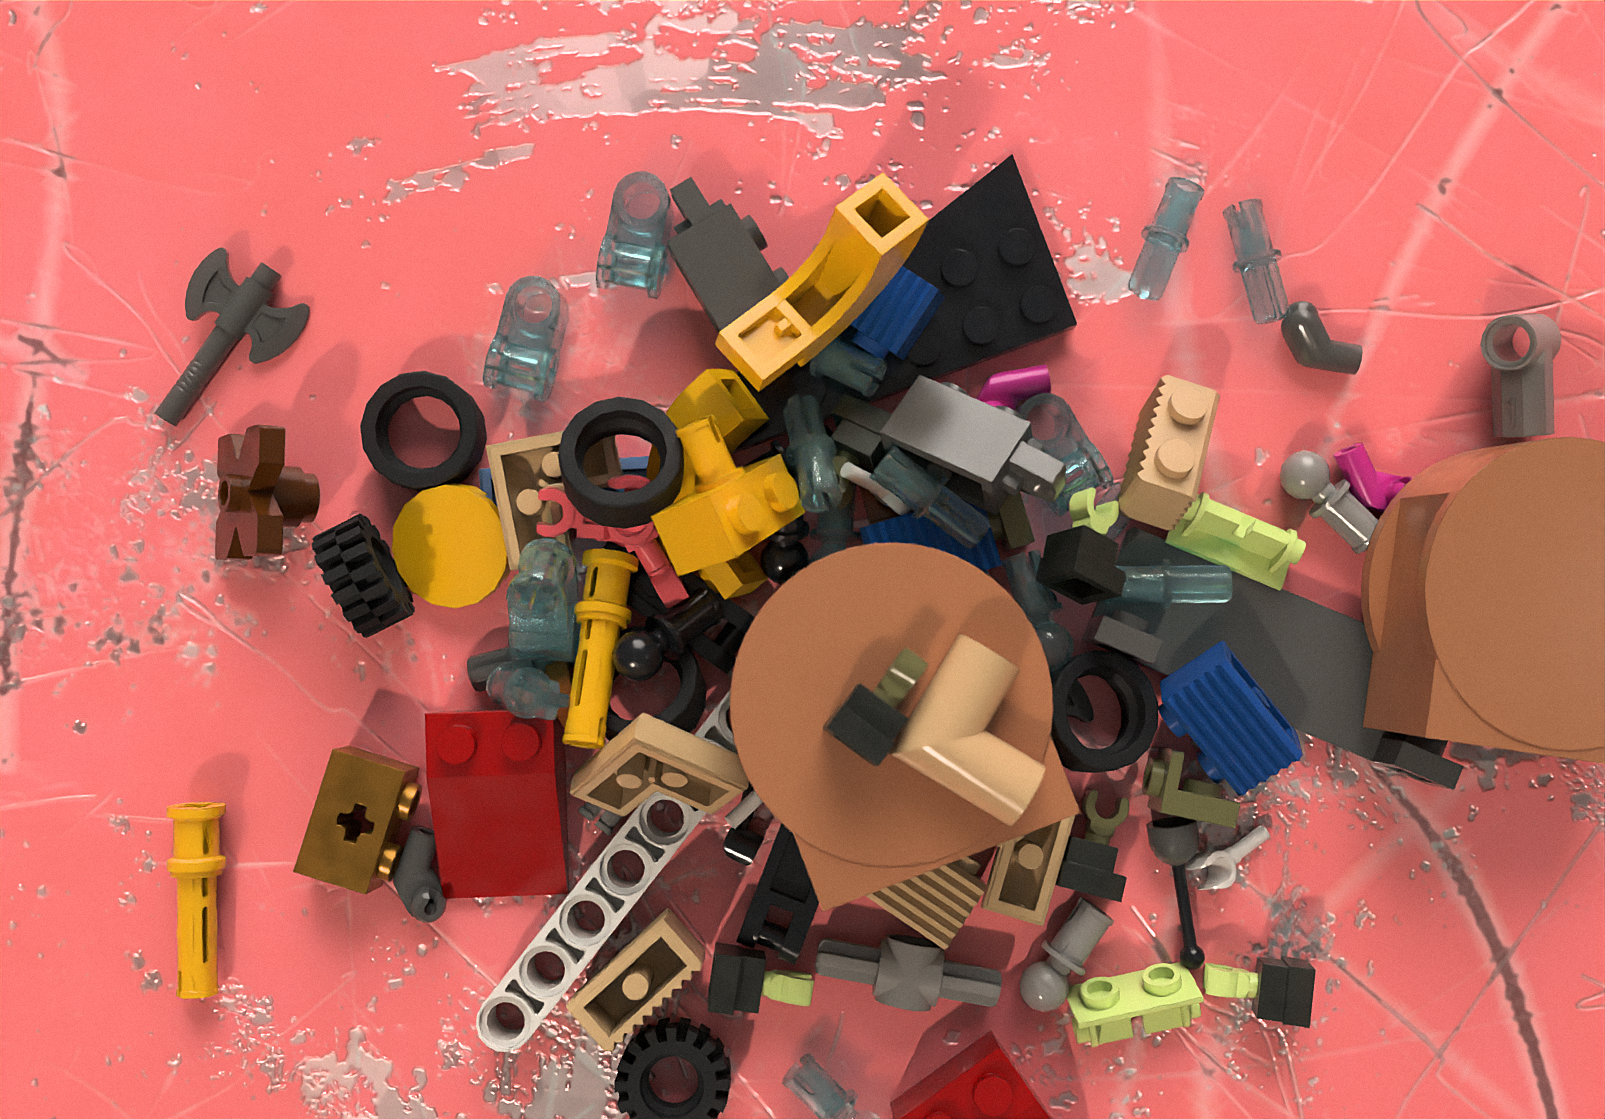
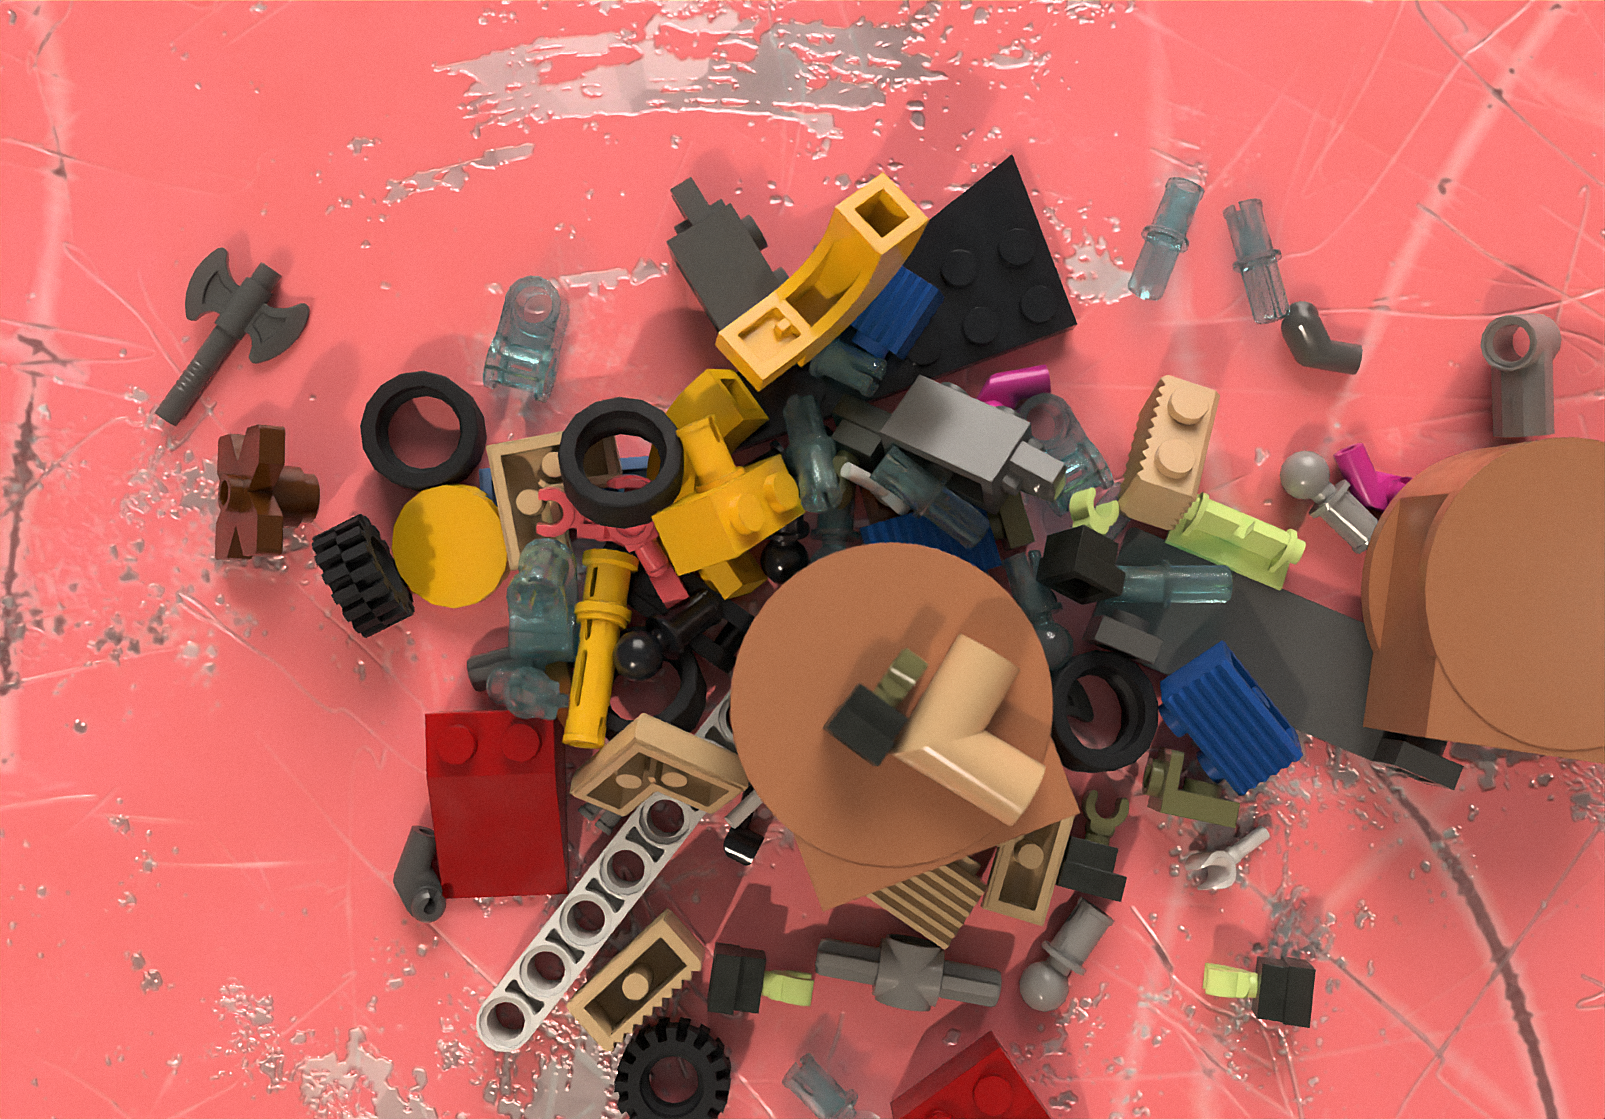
(196, 866): yellow pin -> none
(333, 842): pearl gold brick -> none
(633, 248): clear light blue piece -> none
(787, 886): black plate -> none
(1160, 994): yellowish green hinge -> none
(1176, 843): hinge -> none

